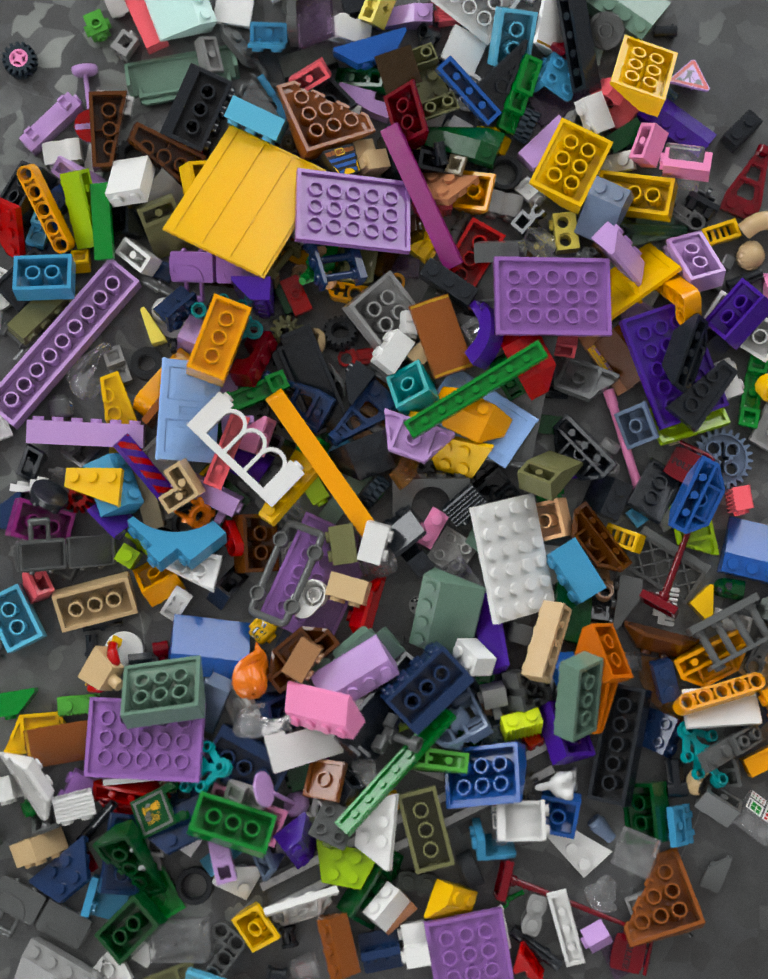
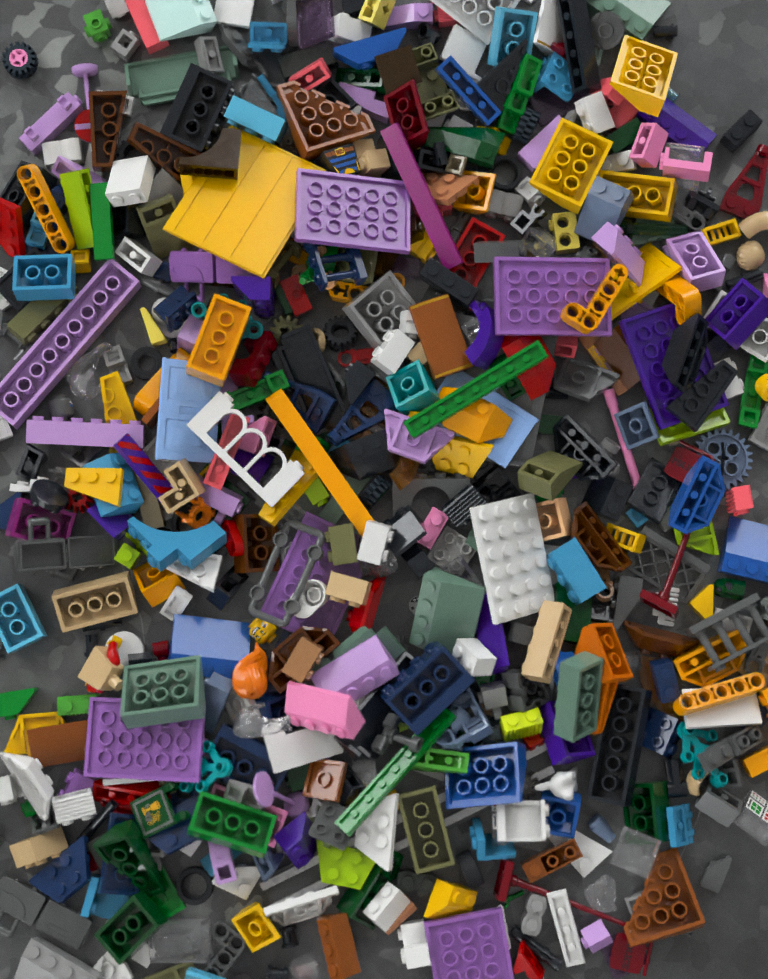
(37, 586): coral slope -> none
(218, 161): none -> dark brown arch
(379, 950): dark blue bracket -> none
(550, 860): none -> dark orange slope
(600, 298): none -> light orange beam
(690, 77): piece -> none

